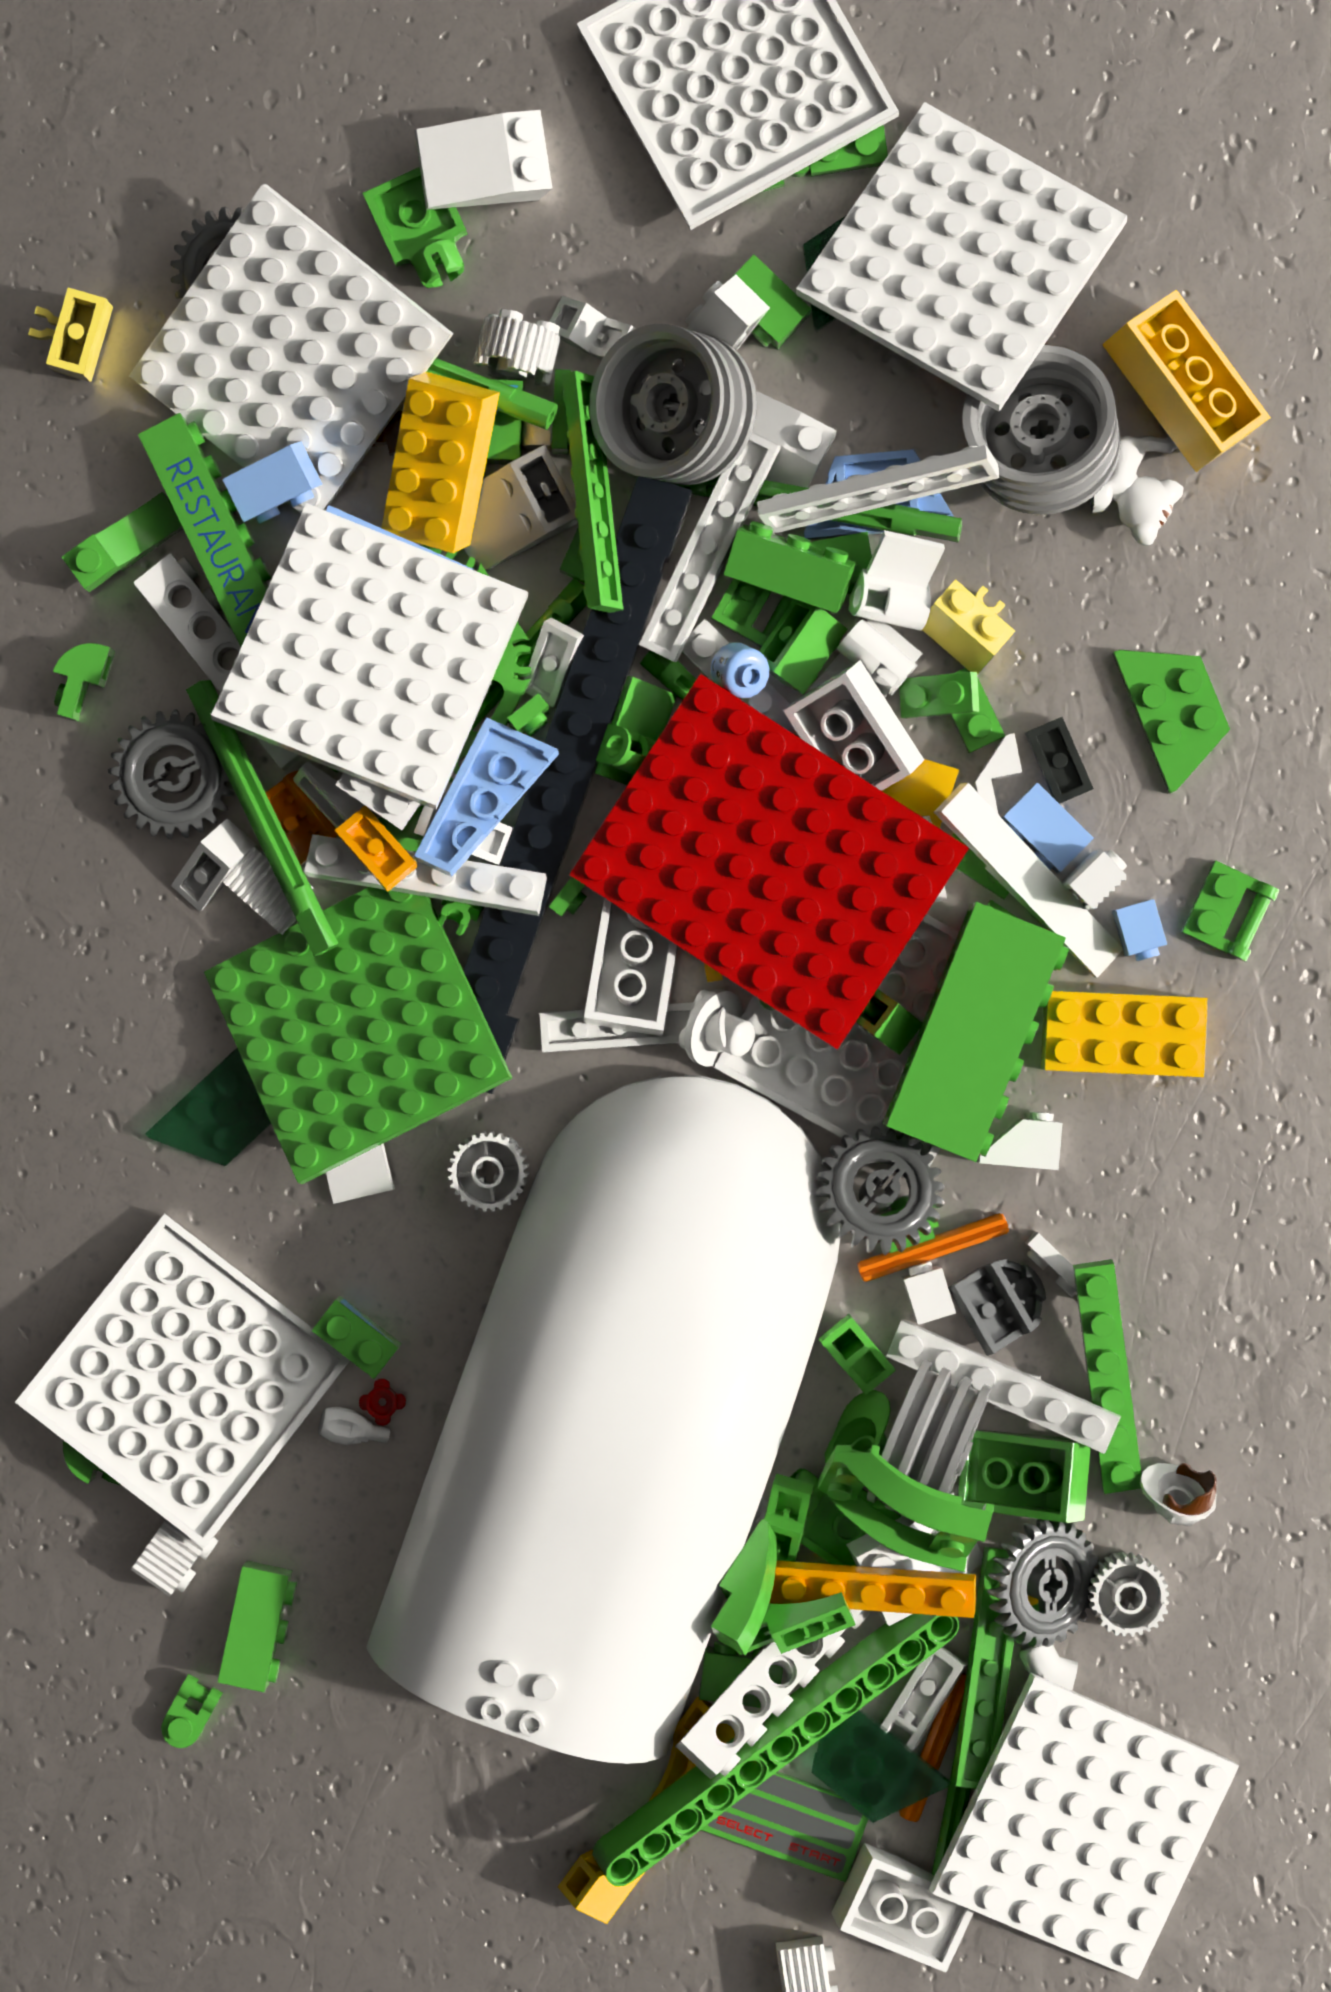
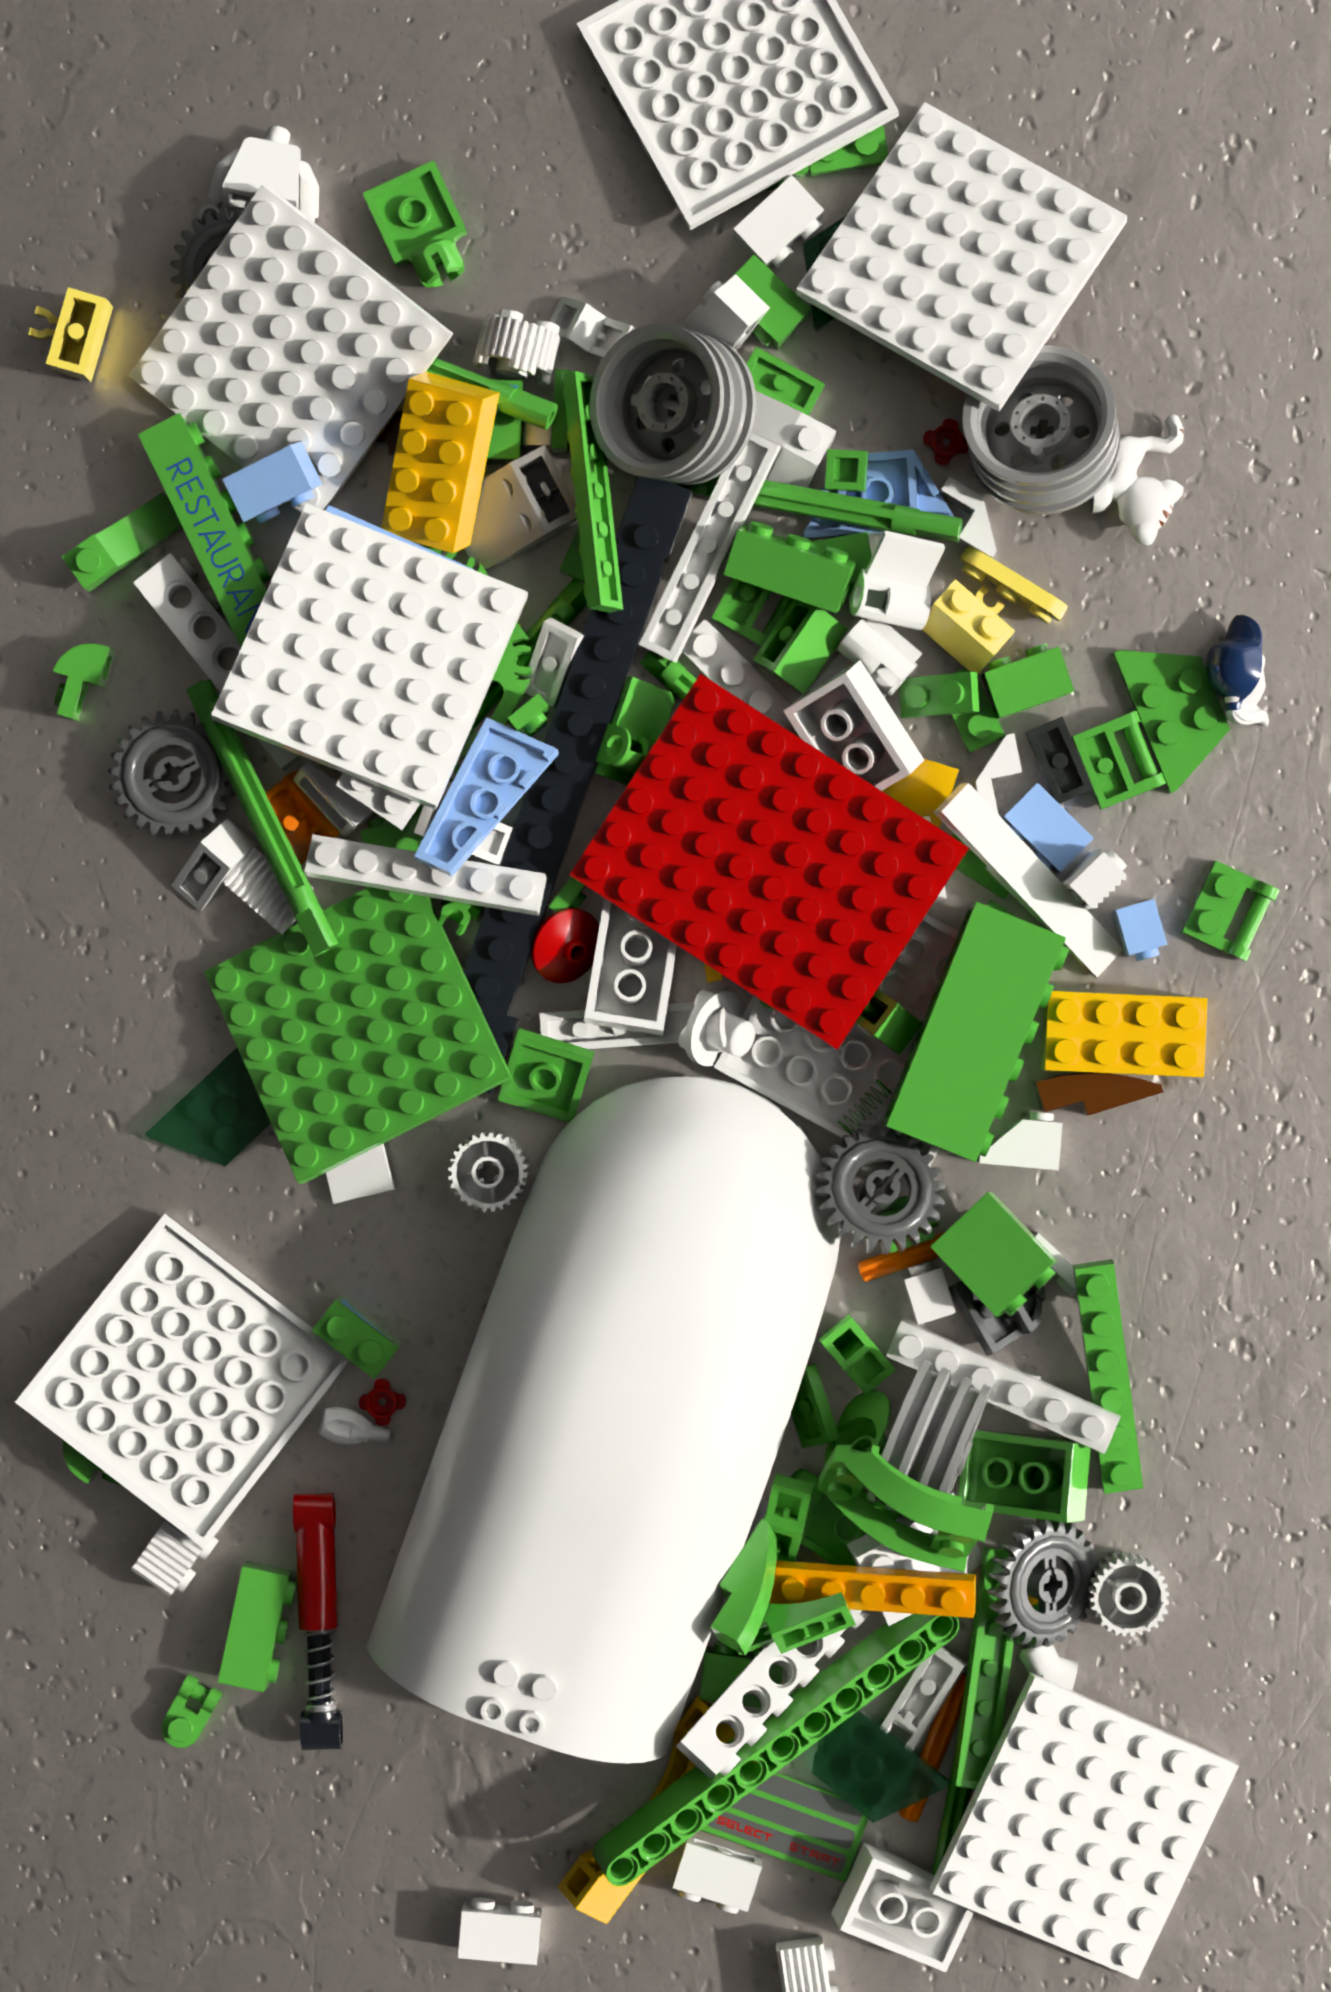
(259, 163): none -> white torso
(317, 1615): none -> piece
(376, 848): light orange plate -> none
(484, 160): white slope -> none
(500, 1931): none -> white brick
(546, 1075): none -> bright green plate
(556, 939): none -> red dish
(716, 1874): none -> white brick
(740, 670): light blue head -> none
(780, 223): none -> white brick
(784, 381): none -> bright green plate
(812, 1411): none -> bright green plate
(846, 470): none -> bright green plate
(847, 1128): none -> bright green piece
(879, 489): white plate -> none
(948, 430): none -> red plate
(978, 529): none -> white slope
(995, 1255): none -> bright green brick
(1012, 585): none -> light yellow plate
(1027, 681): none -> bright green brick
(1093, 1091): none -> reddish brown slope
(1107, 765): none -> bright green plate
(1180, 1492): white piece -> none
(1186, 380): yellow brick -> none
(1237, 671): none -> dark blue hair

